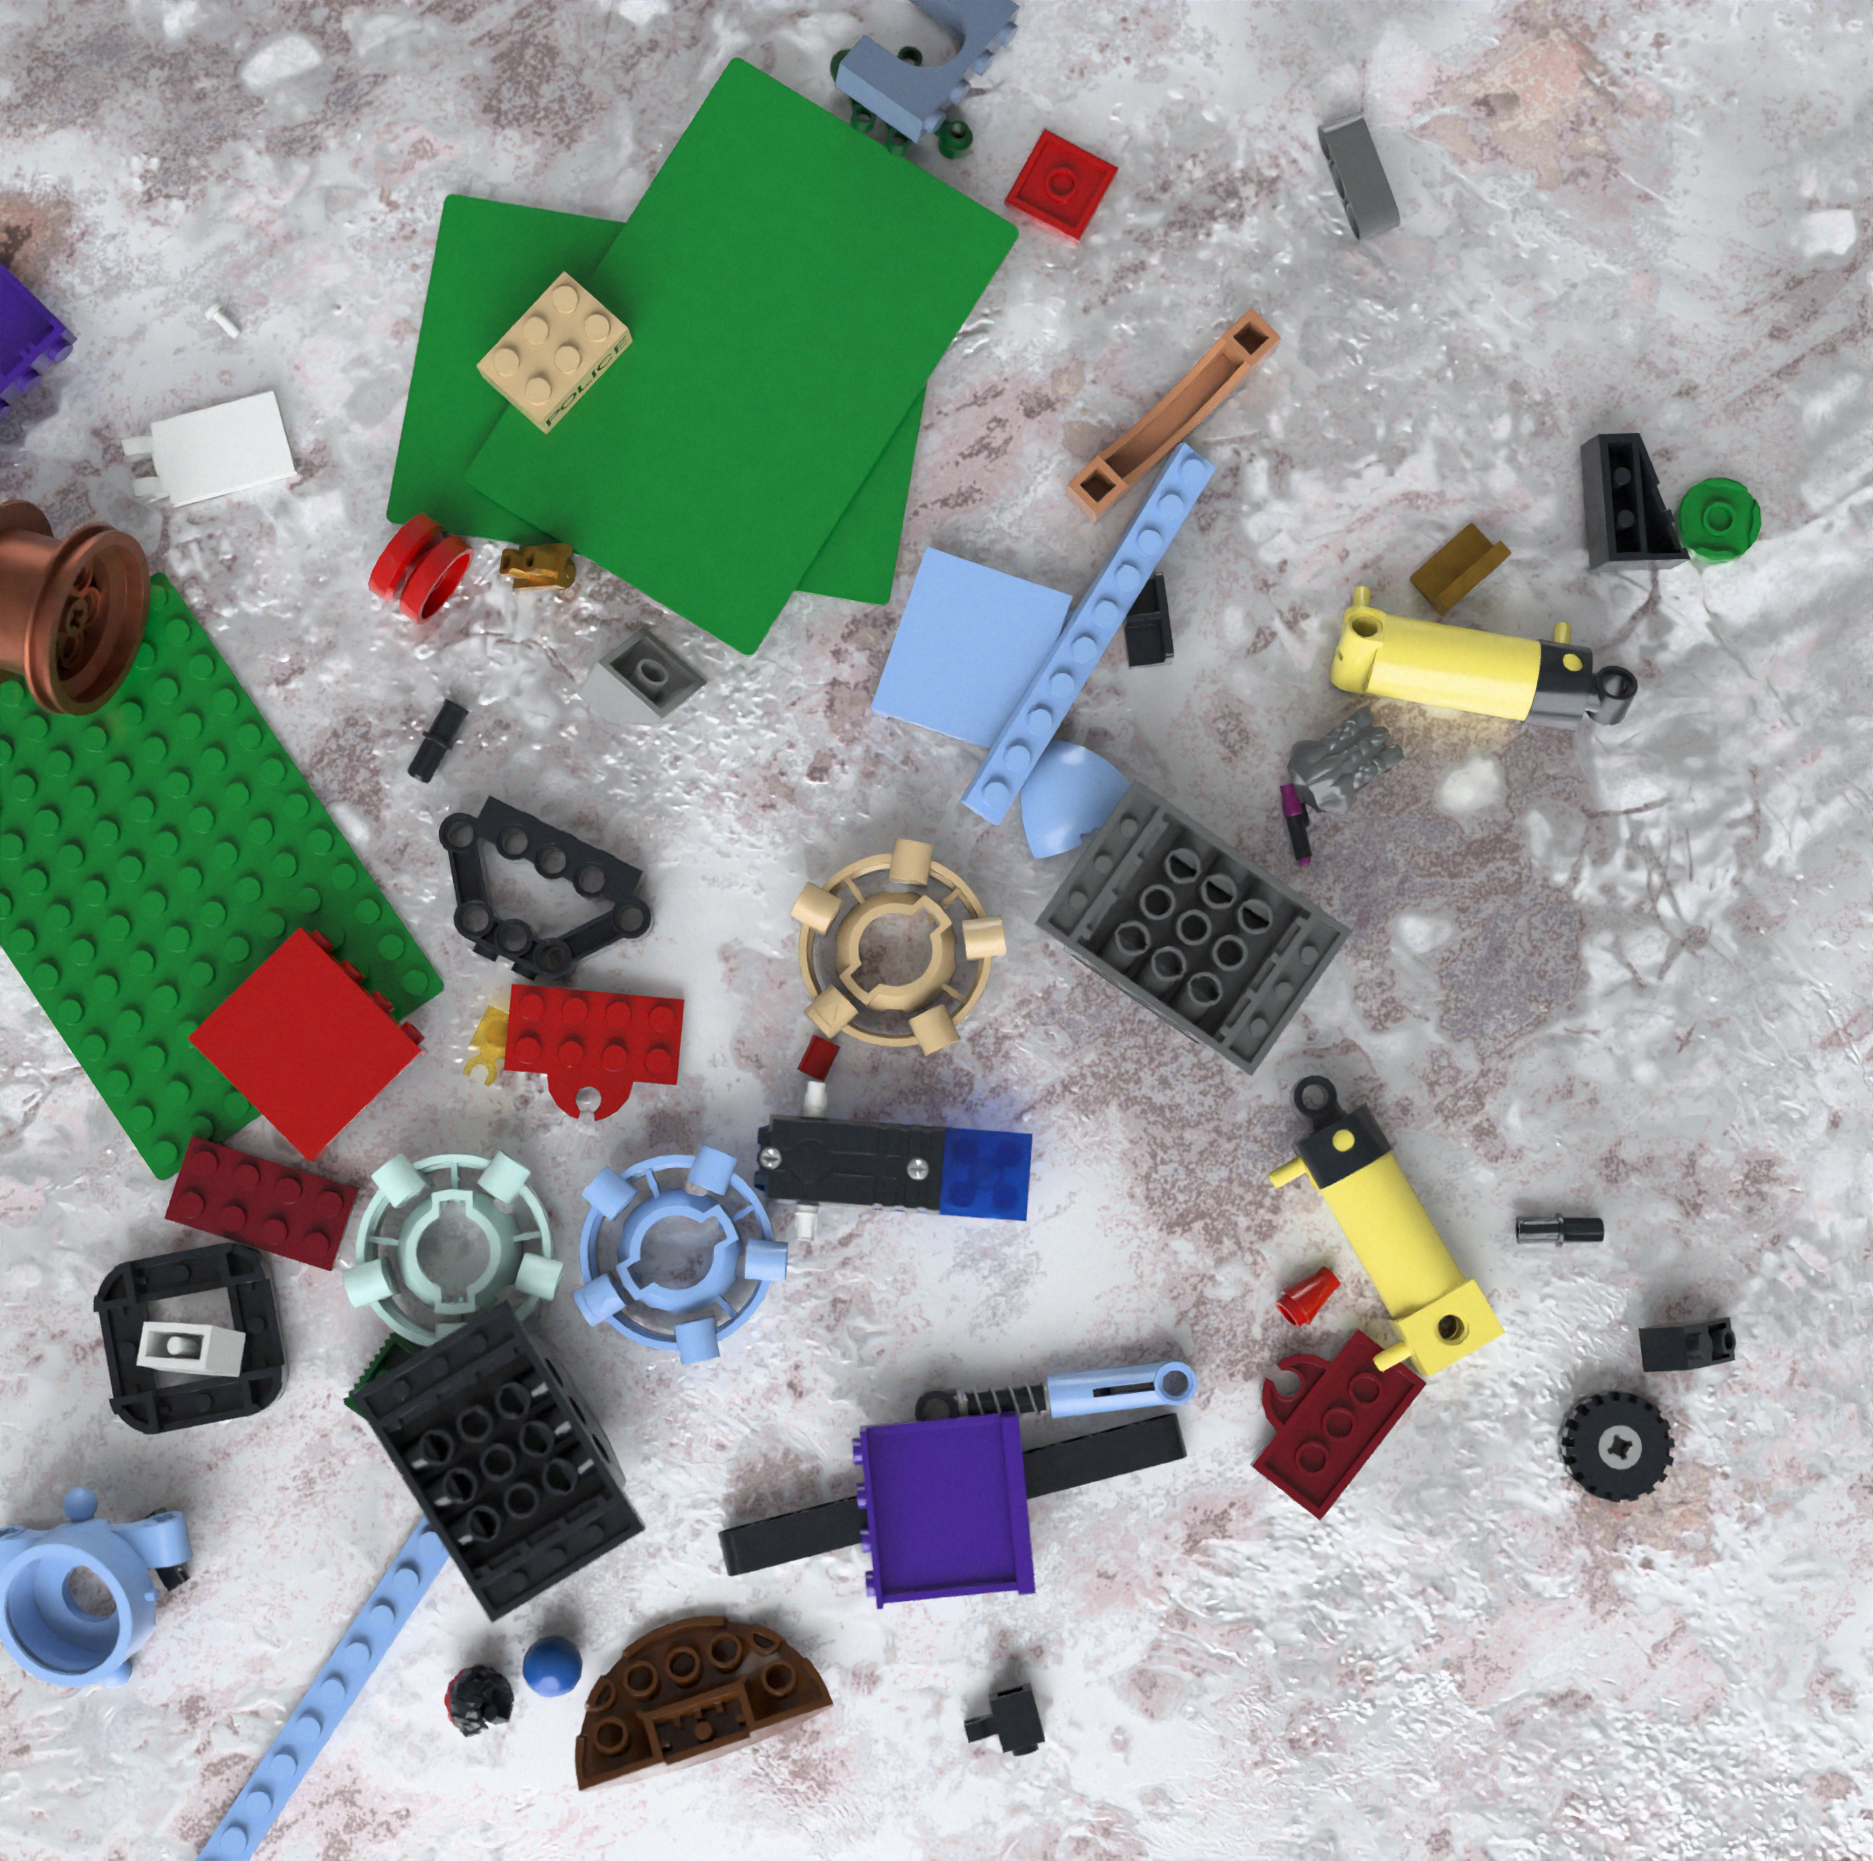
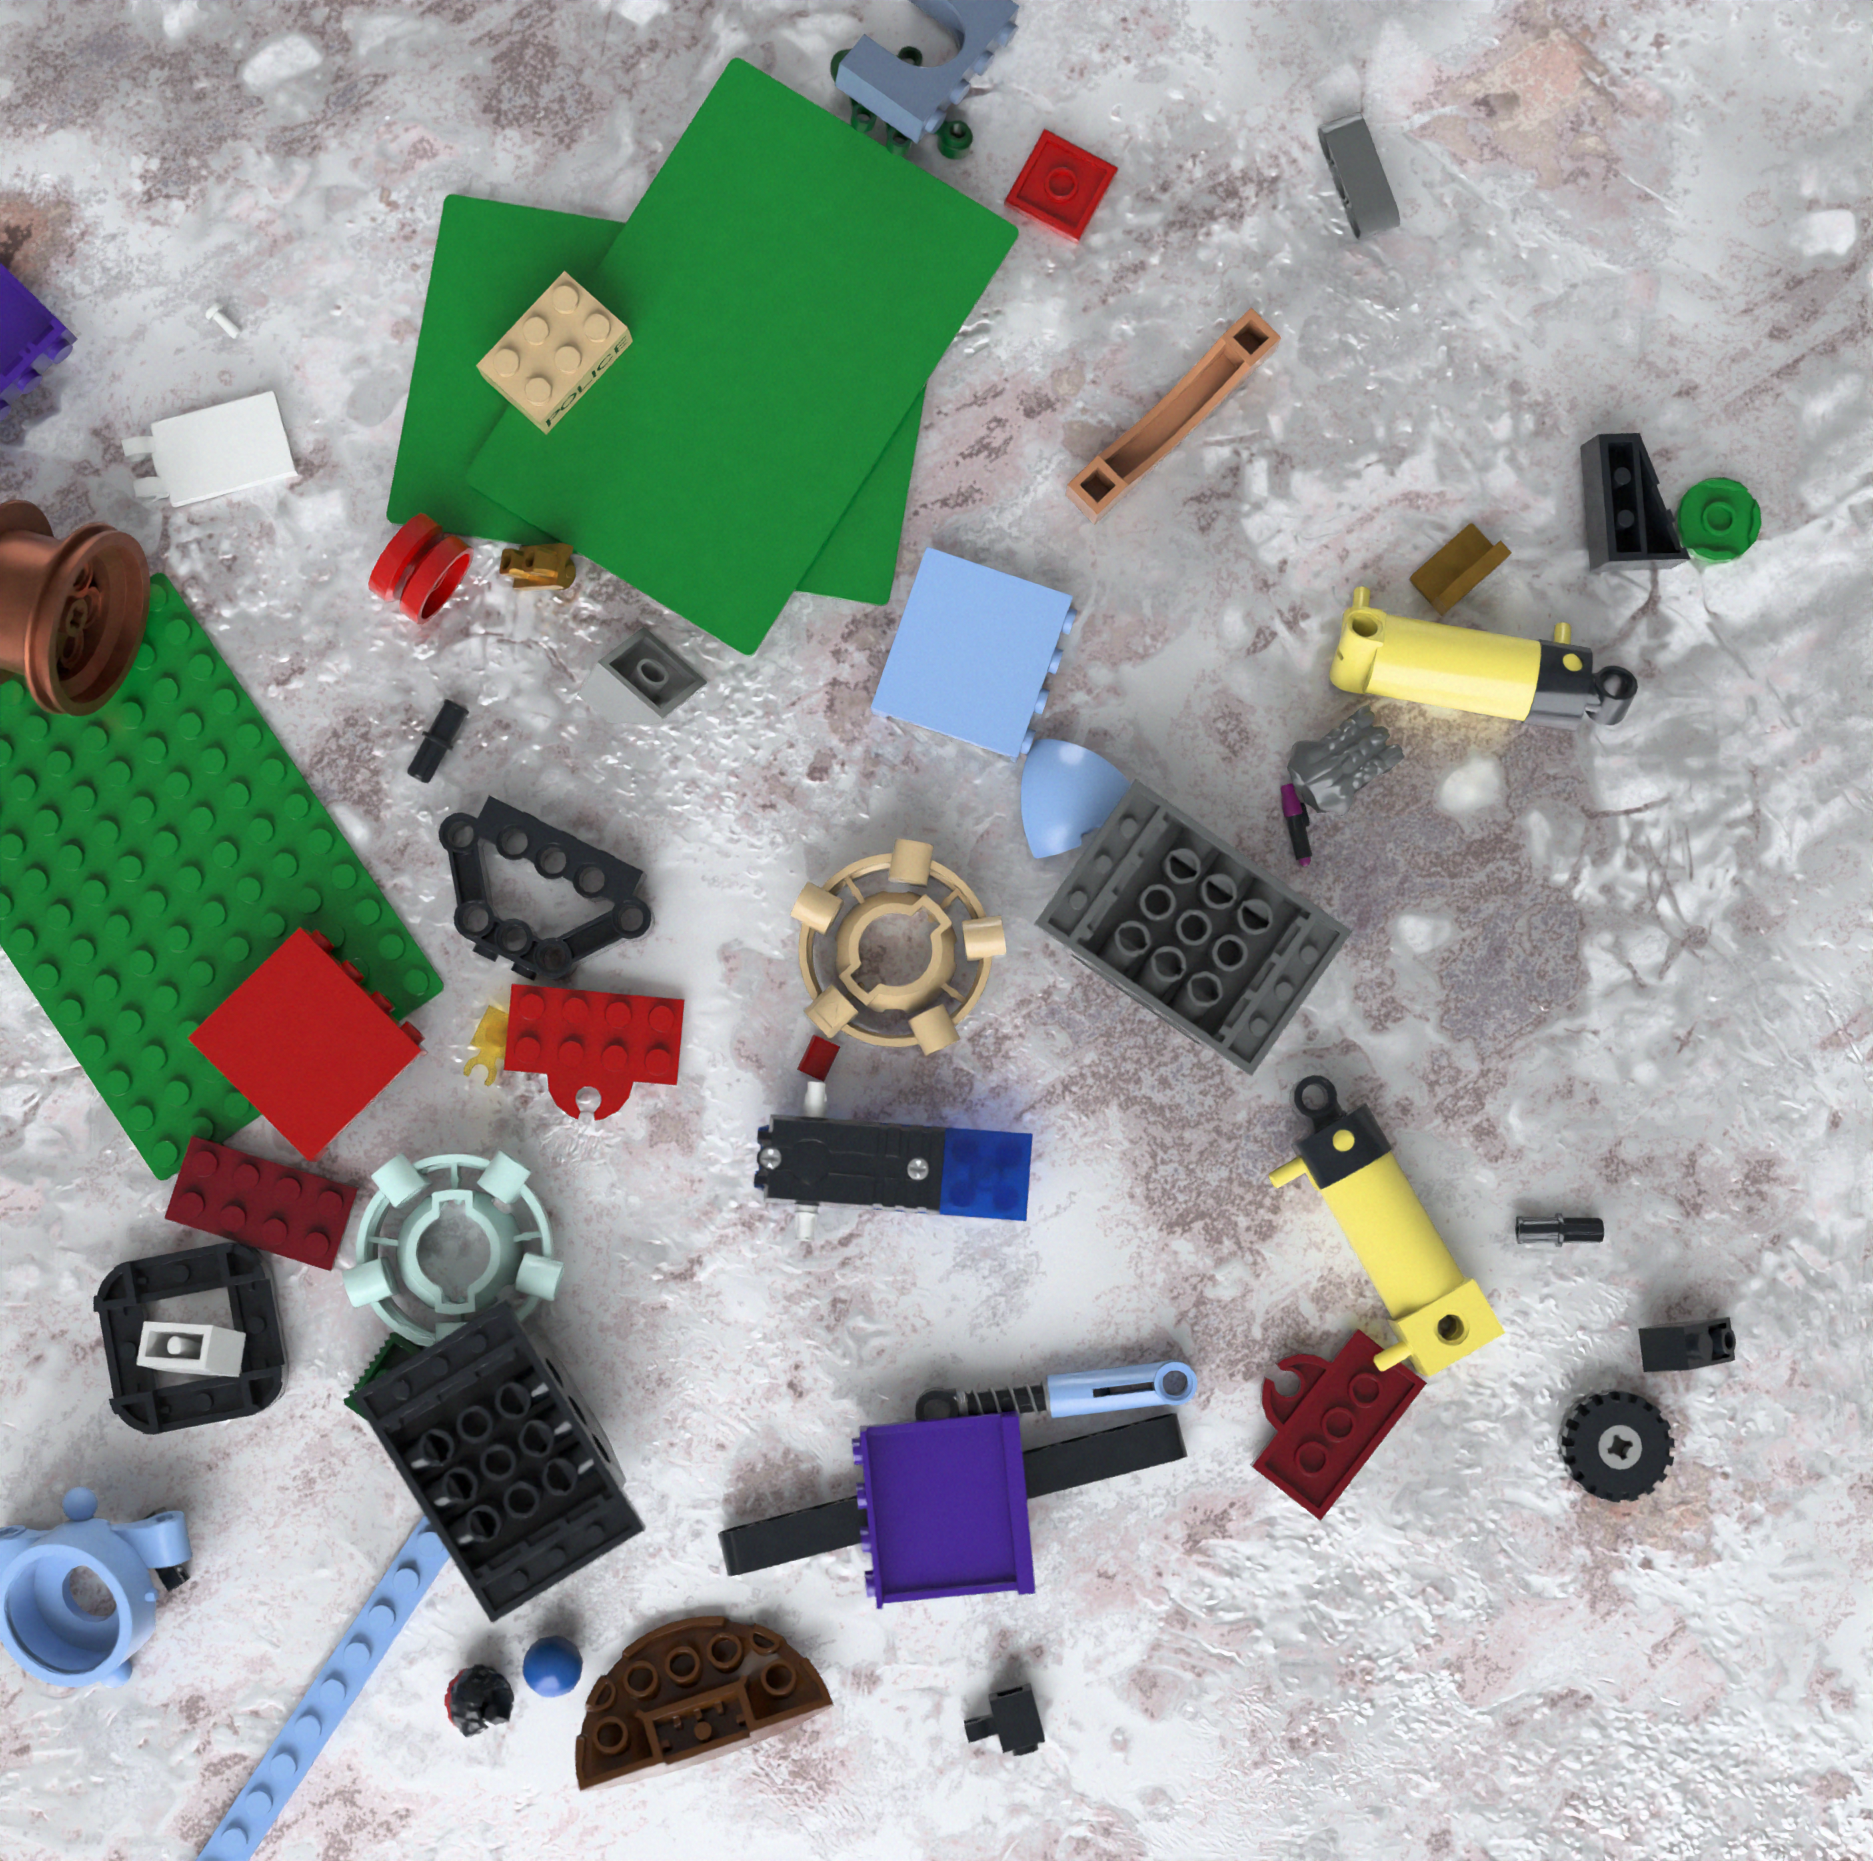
(604, 1298): light blue piece -> none
(1087, 634): light blue plate -> none
(1148, 627): black panel -> none
(1305, 1298): red cone -> none

